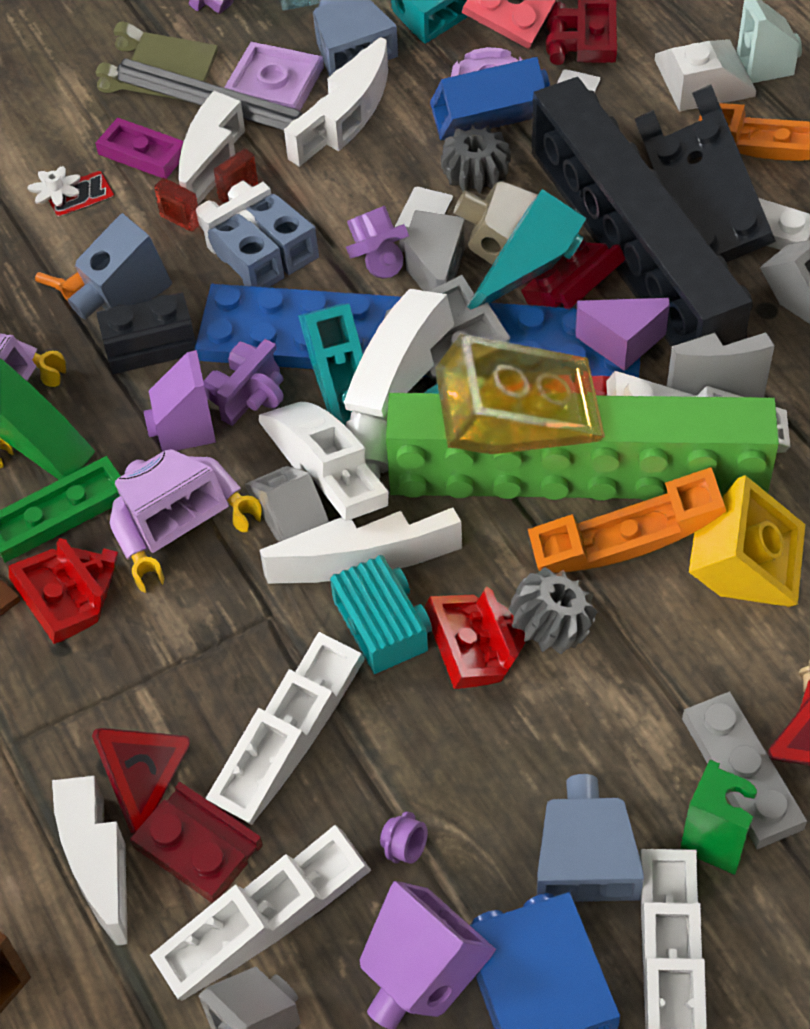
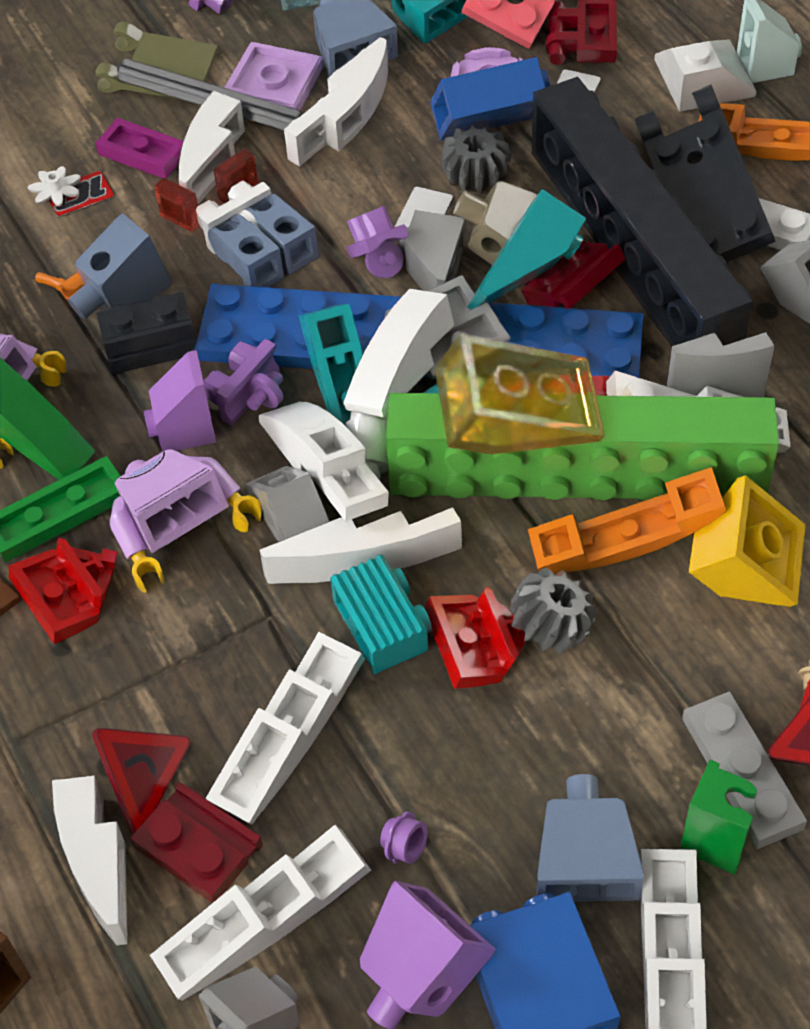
(622, 327): medium lavender slope -> none

